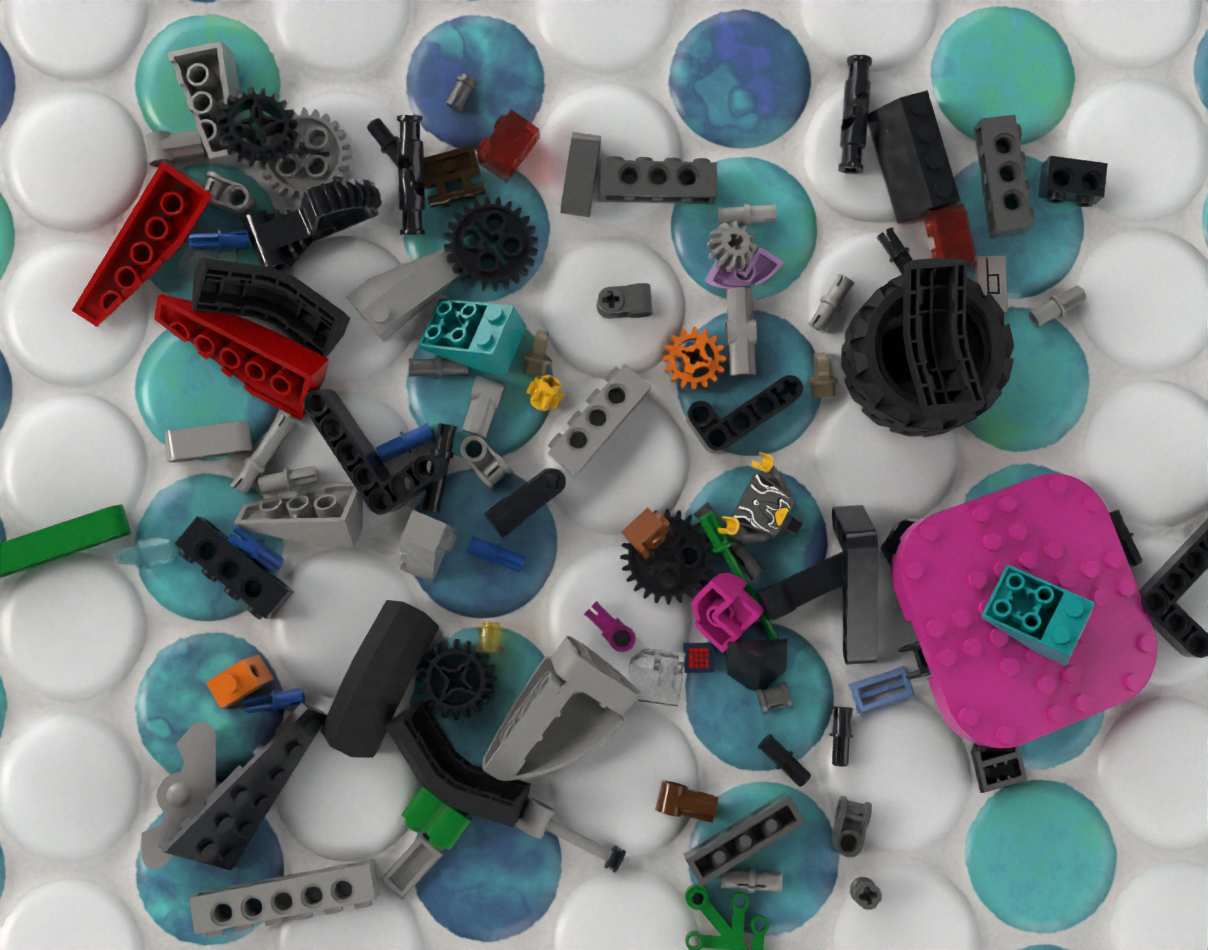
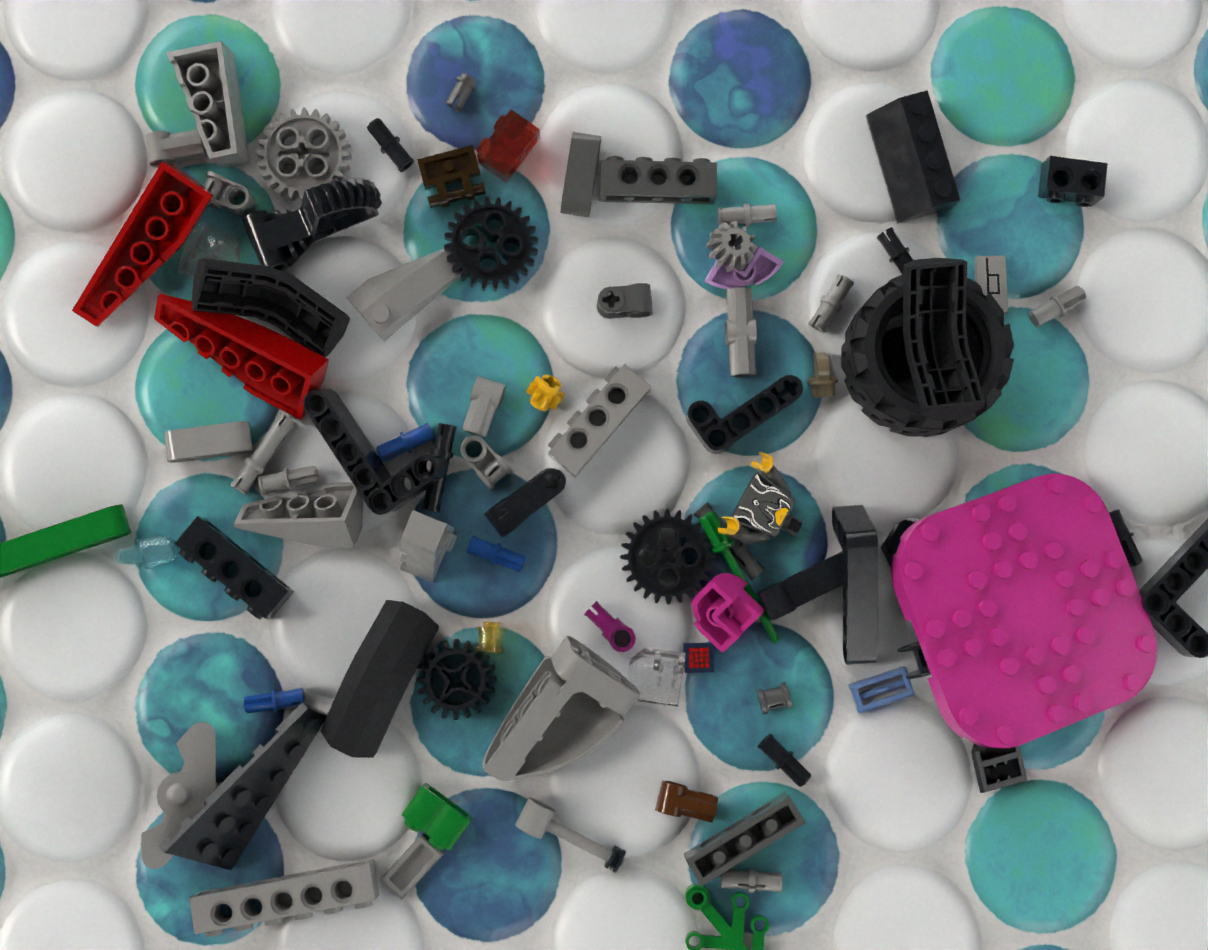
(221, 240): blue axle -> none
(235, 131): black gear -> none
(239, 681): orange torso -> none
(256, 549): blue axle -> none
(411, 198): black piece -> none
(436, 367): dark grey pin -> none
(451, 775): black piece -> none
(474, 334): teal slope -> none
(537, 362): dark tan piece -> none
(646, 531): dark orange brick -> none
(706, 363): orange gear -> none
(757, 662): black slope -> none
(841, 735): black axle -> none
(851, 824): dark grey piece -> none
(855, 117): black piece -> none
(873, 897): dark grey bush -> none
(951, 234): clear red brick -> none
(1000, 219): dark grey brick -> none
(1038, 614): teal slope -> none

